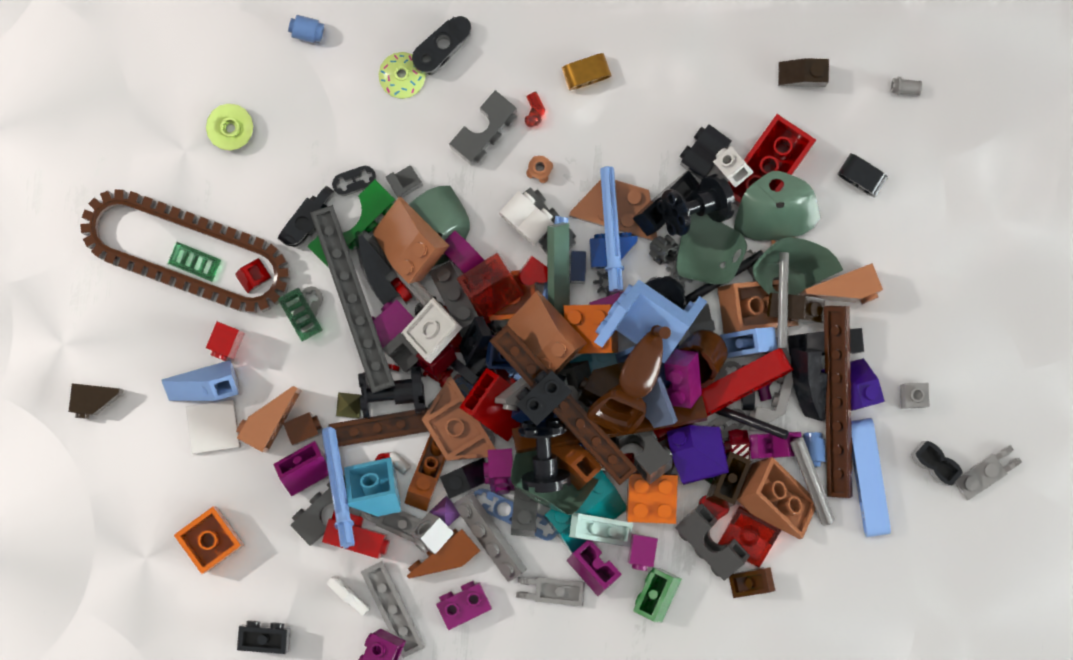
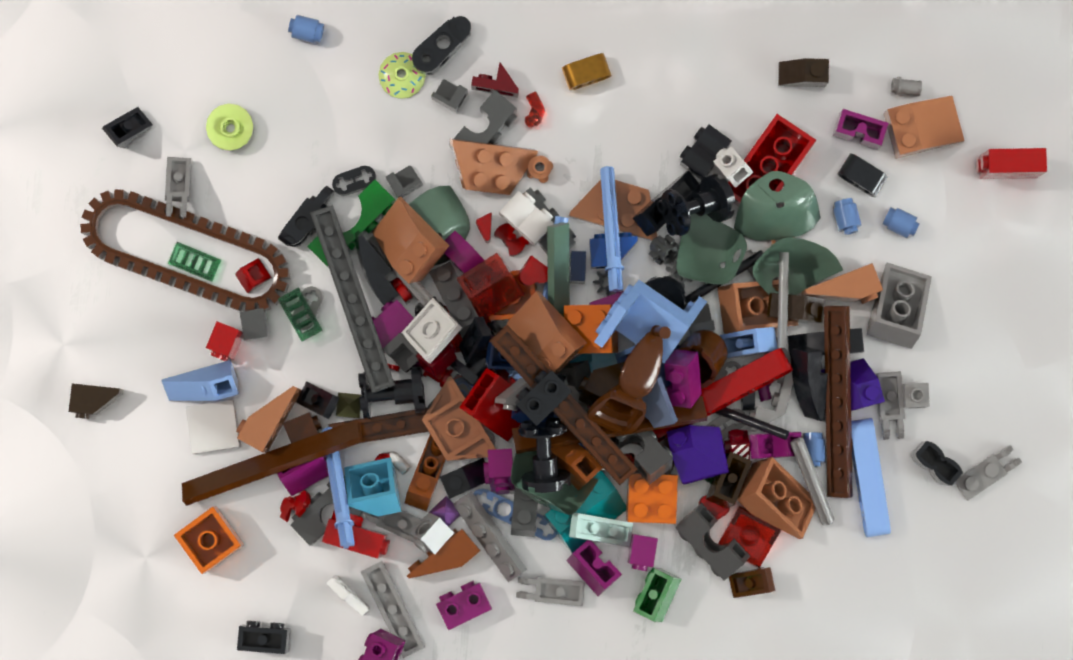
(127, 127): none -> black slope
(177, 183): none -> light grey hinge
(254, 324): none -> dark grey panel
(271, 462): none -> reddish brown tile
(297, 503): none -> red piece
(317, 400): none -> black slope
(450, 95): none -> dark grey panel
(484, 225): none -> red slope
(490, 166): none -> nougat wing
(503, 83): none -> dark red slope
(514, 244): none -> red piece
(847, 216): none -> medium blue brick
(854, 124): none -> magenta brick
(893, 406): none -> light grey hinge
(900, 306): none -> light grey slope
(901, 222): none -> medium blue brick
(923, 126): none -> nougat slope
(1012, 163): none -> red brick

